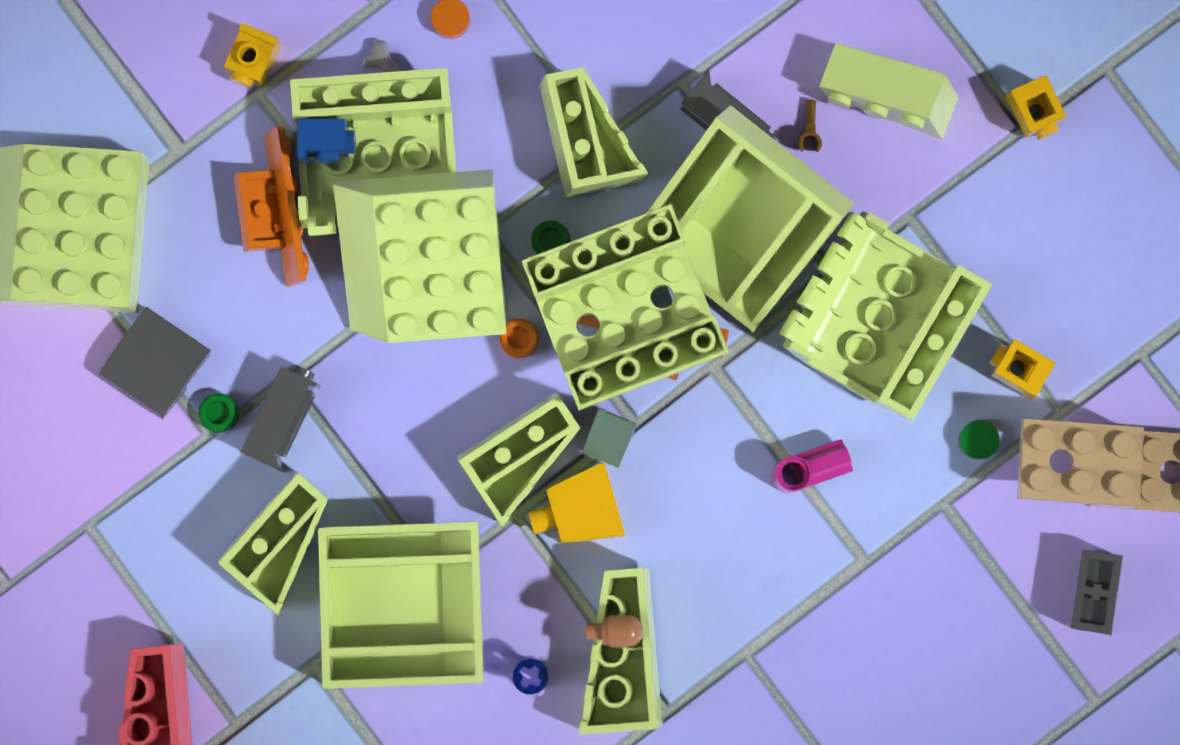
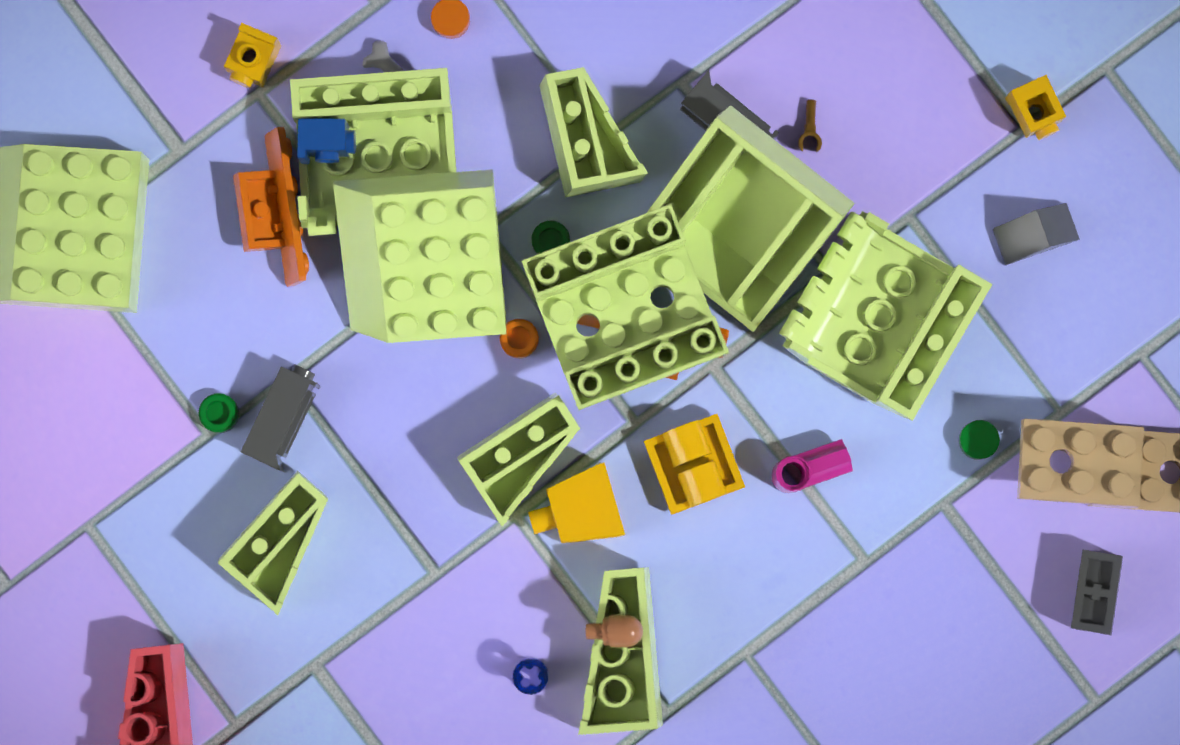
(154, 363): dark grey slope -> none
(400, 605): yellowish green slope -> none
(609, 437): sand green slope -> none
(694, 464): none -> yellow plate
(889, 89): yellowish green wedge -> none
(1035, 233): none -> dark grey slope
(1035, 368): yellow brick -> none

